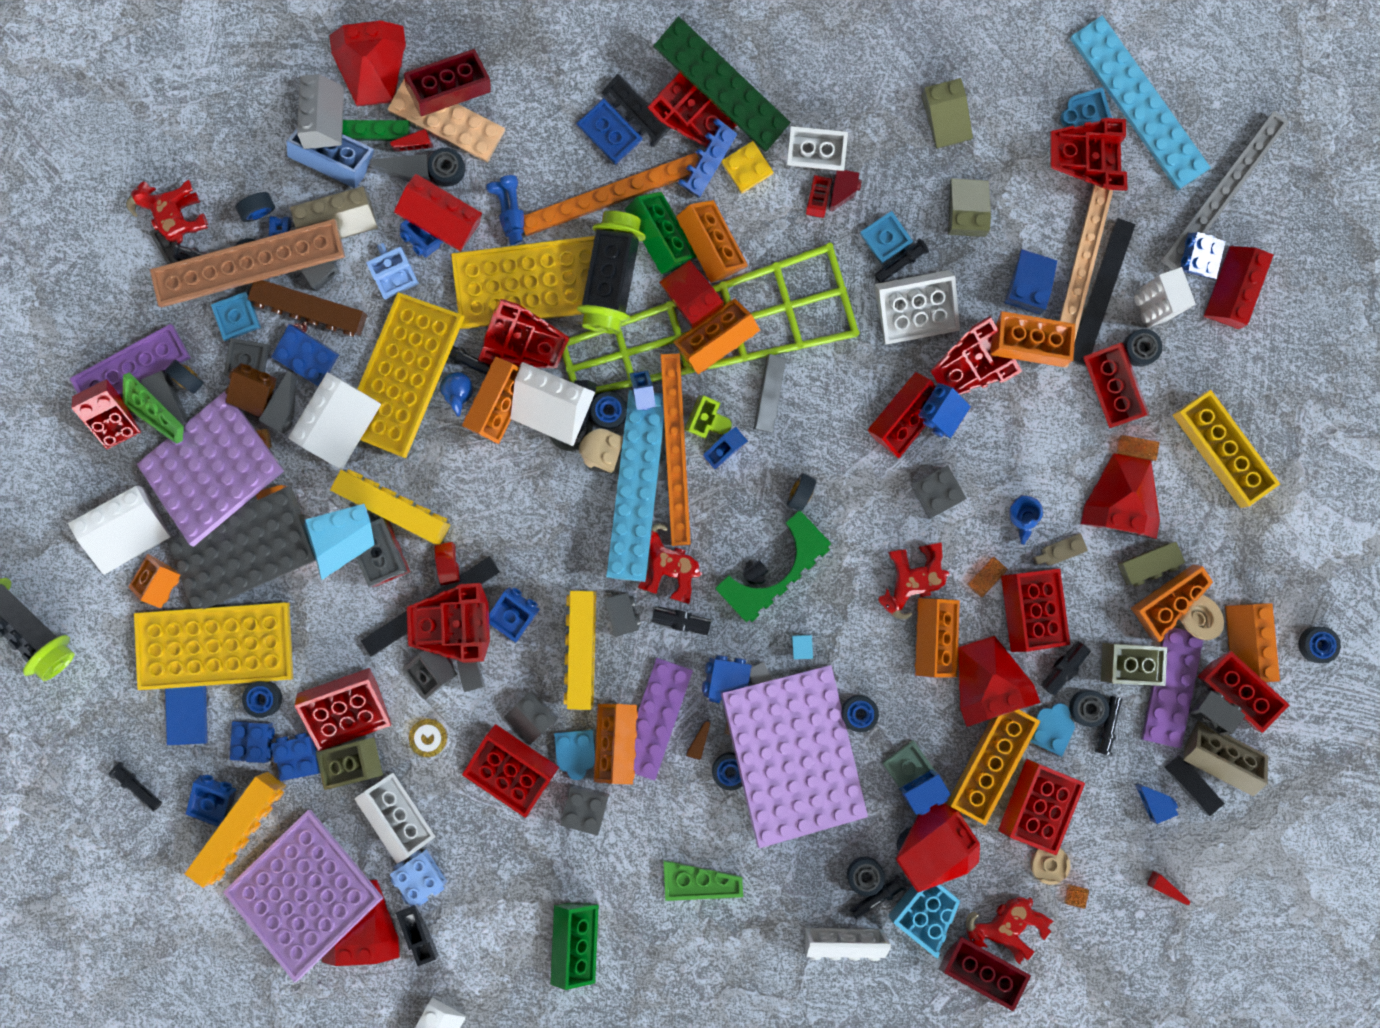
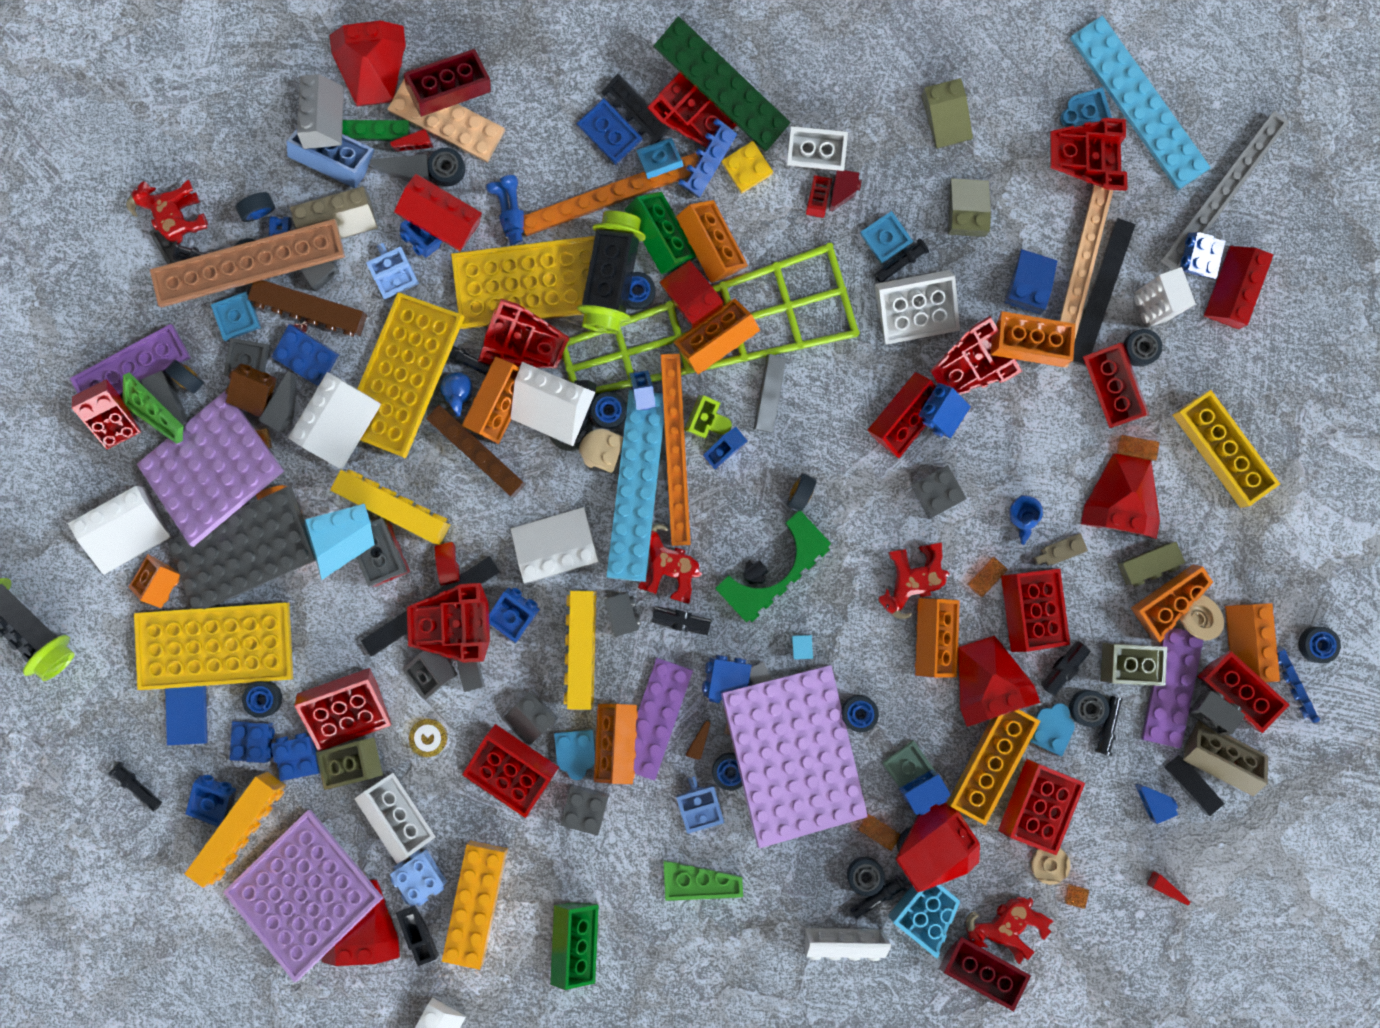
(474, 904): none -> light orange brick
(476, 451): none -> reddish brown brick
(554, 545): none -> white slope
(648, 294): none -> wheel
(659, 158): none -> dark azure plate
(699, 807): none -> medium blue plate
(879, 832): none -> clear orange plate
(1298, 691): none -> blue hinge

